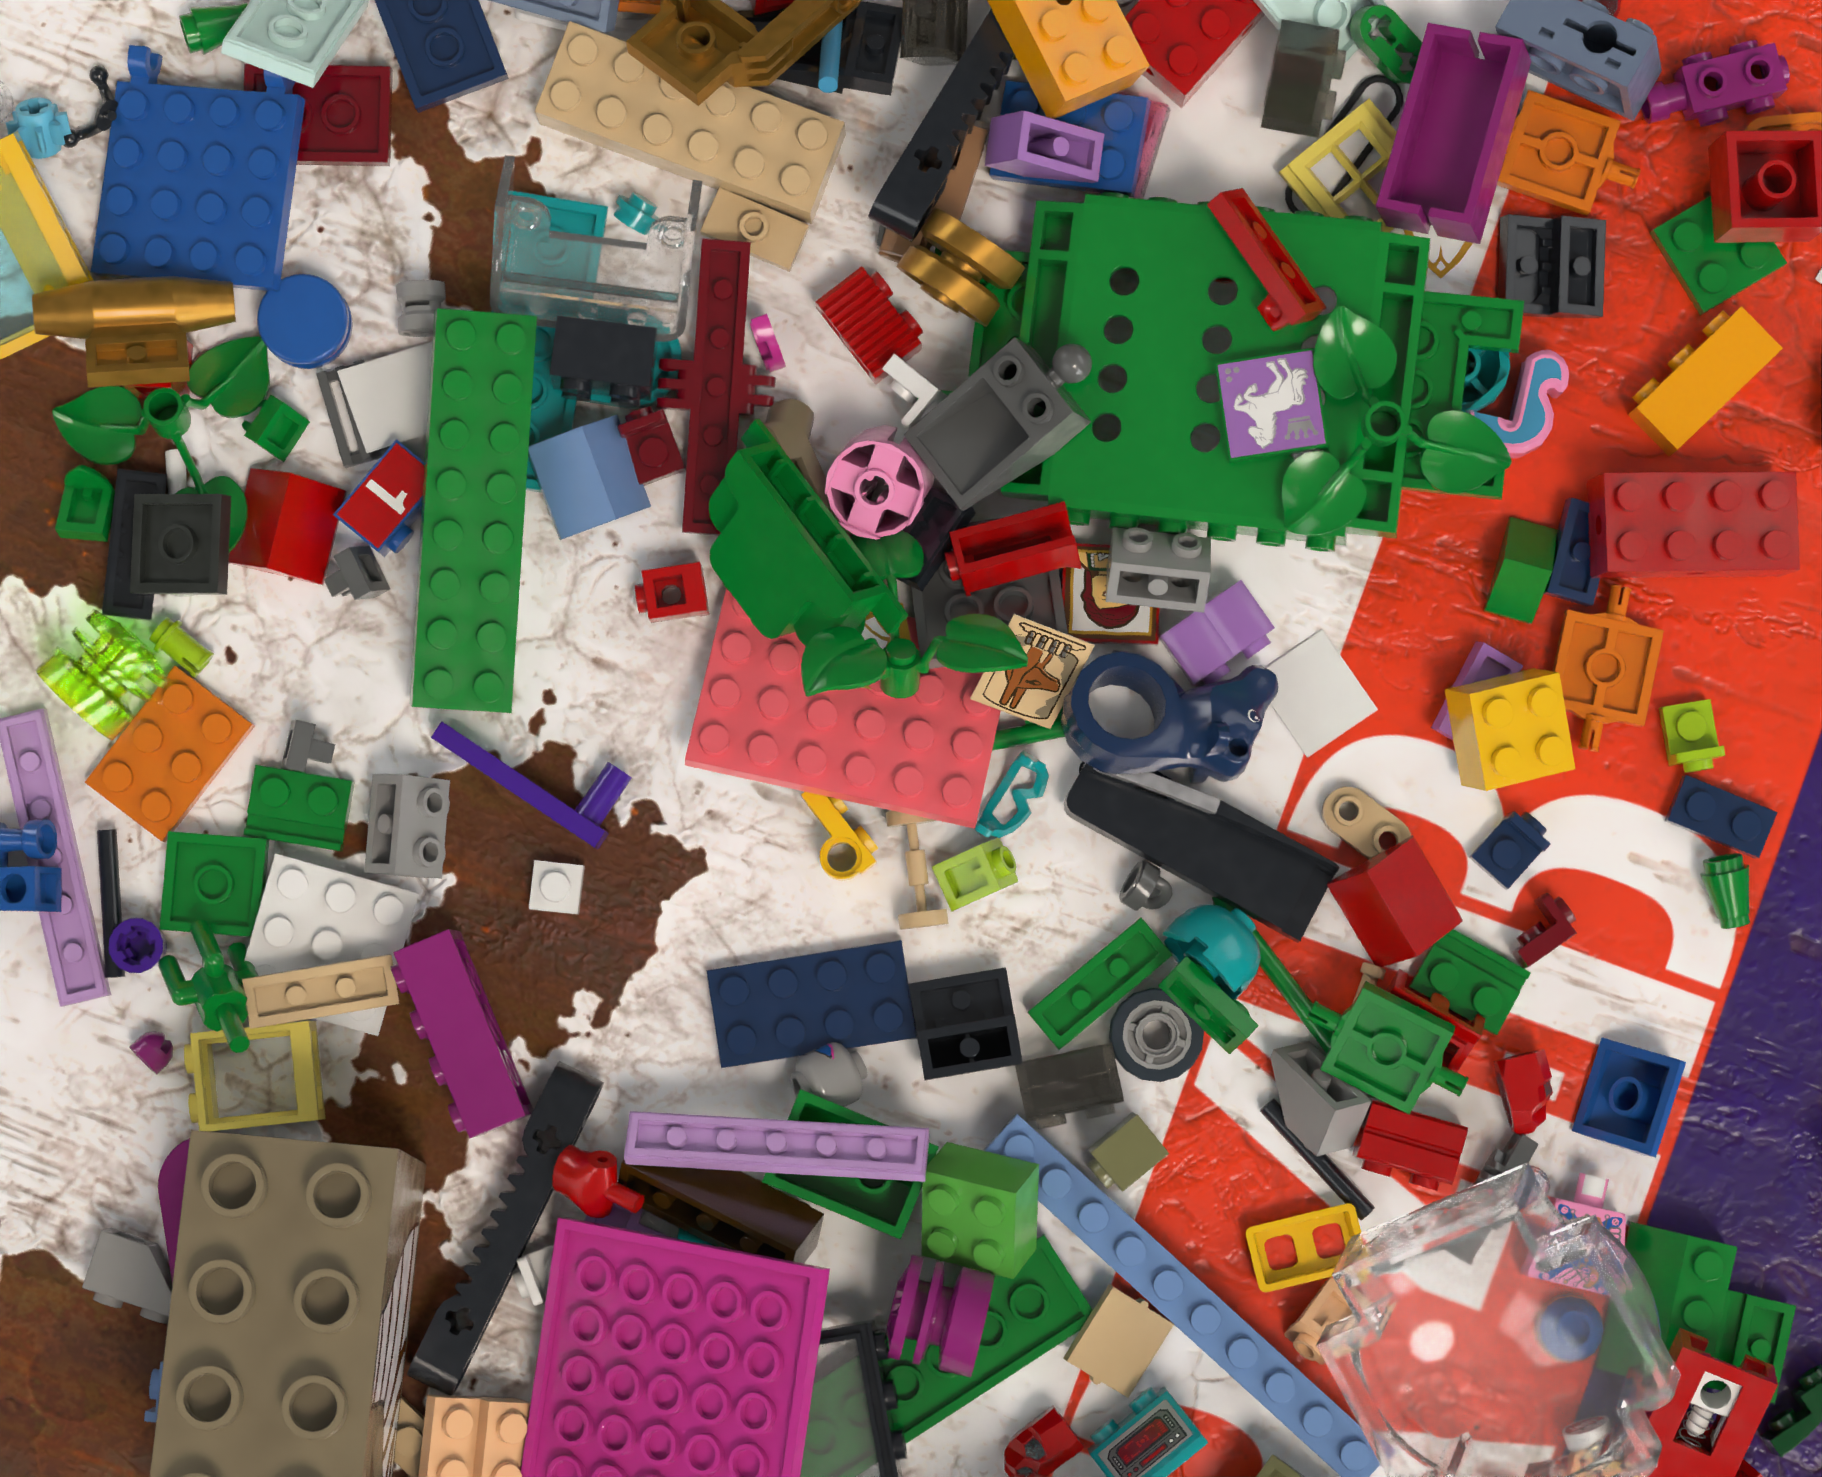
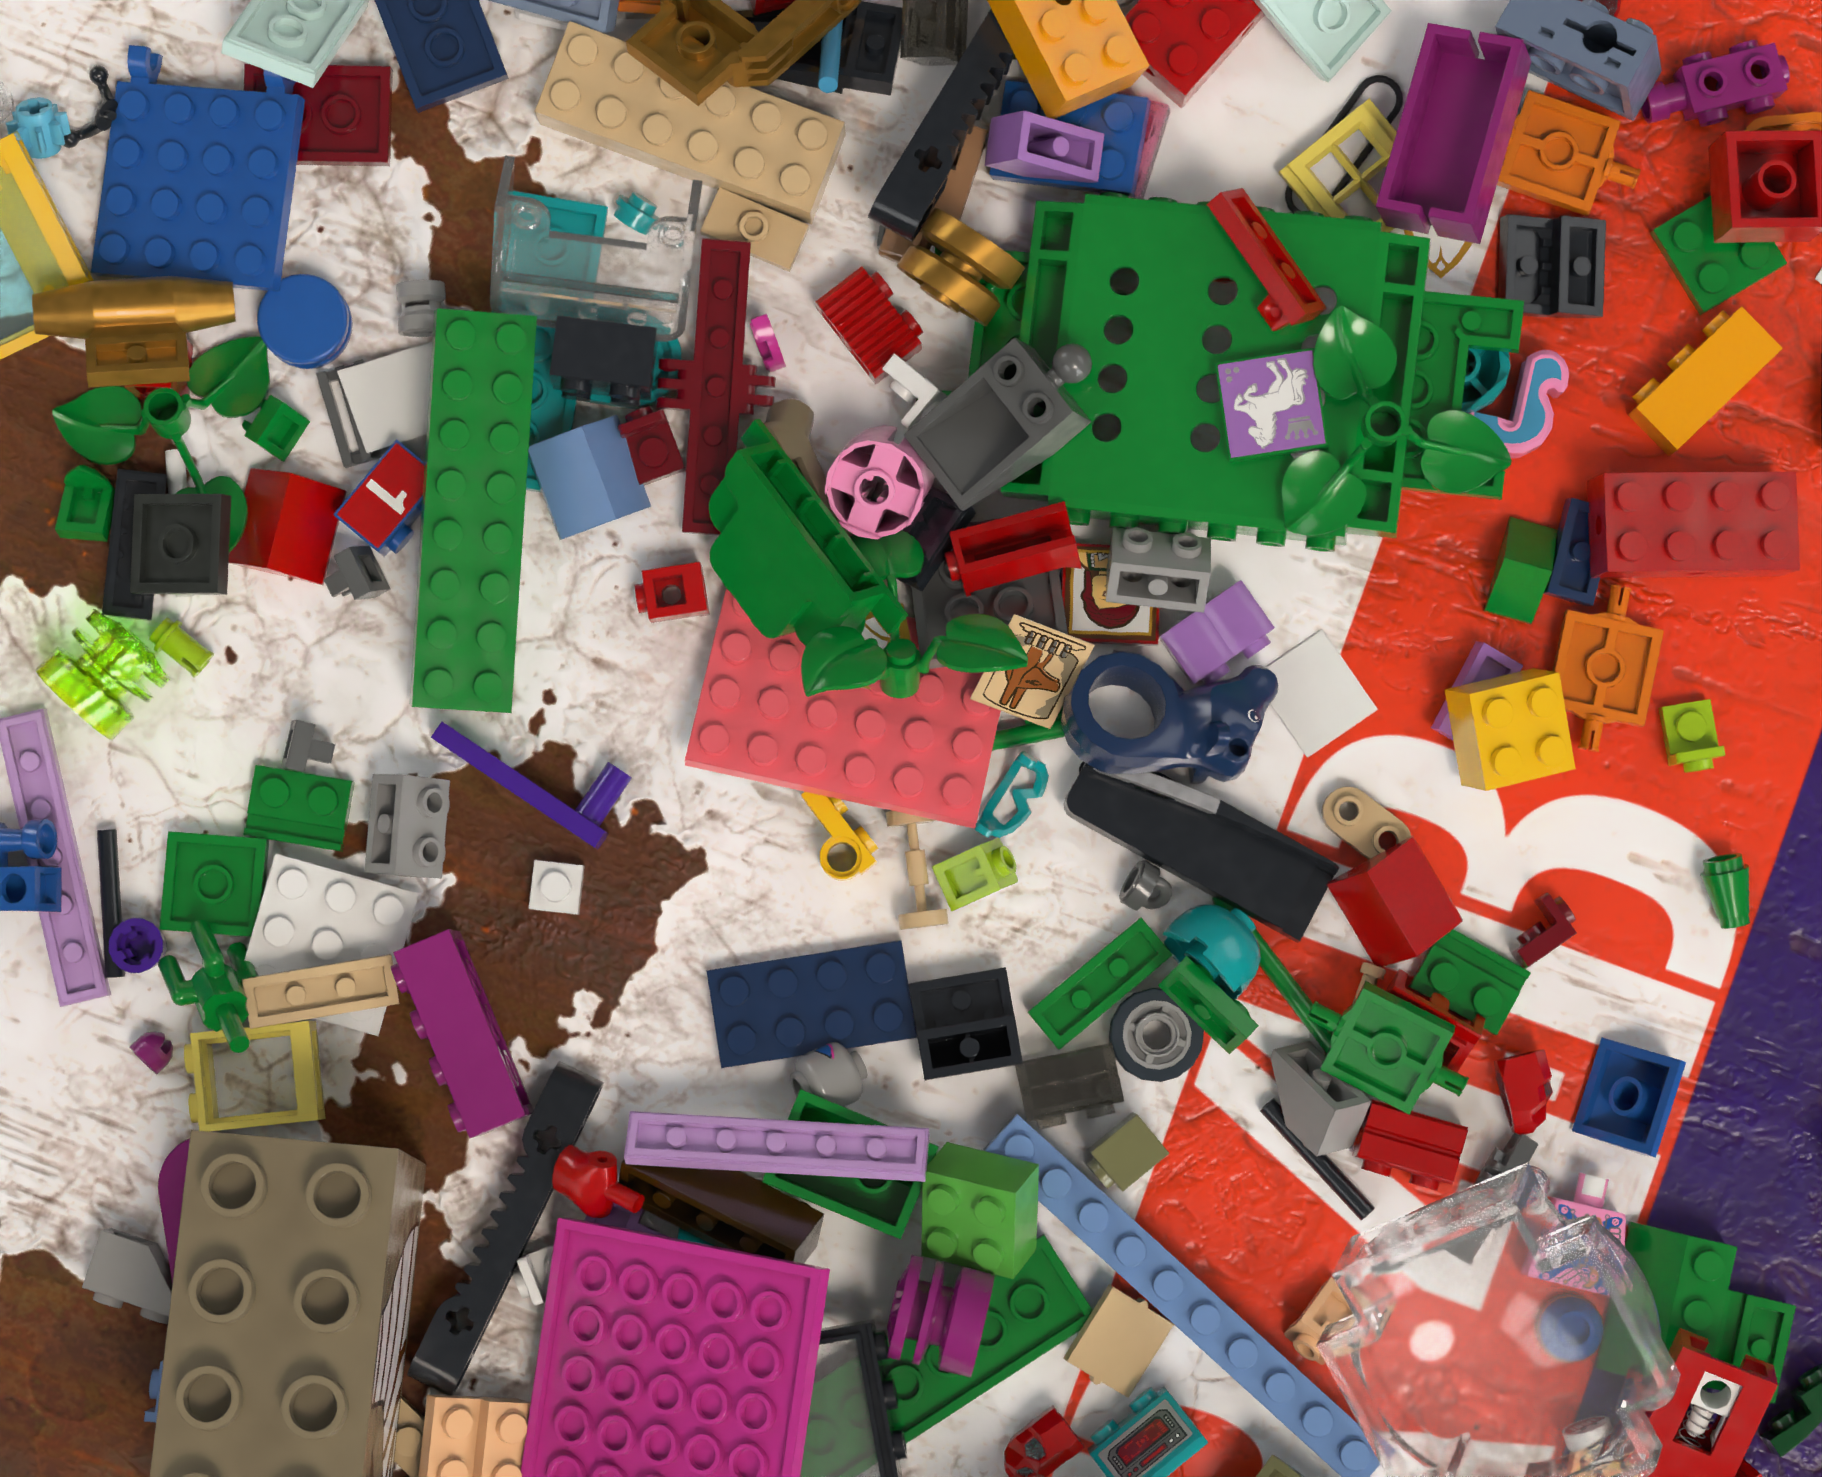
(169, 754): orange plate -> none
(207, 26): green cone -> none
(1300, 1227): yellow piece -> none
(1301, 78): clear smoke brick -> none
(1382, 51): green beam -> none
(1511, 848): dark blue bracket -> none
(1720, 816): dark blue plate -> none

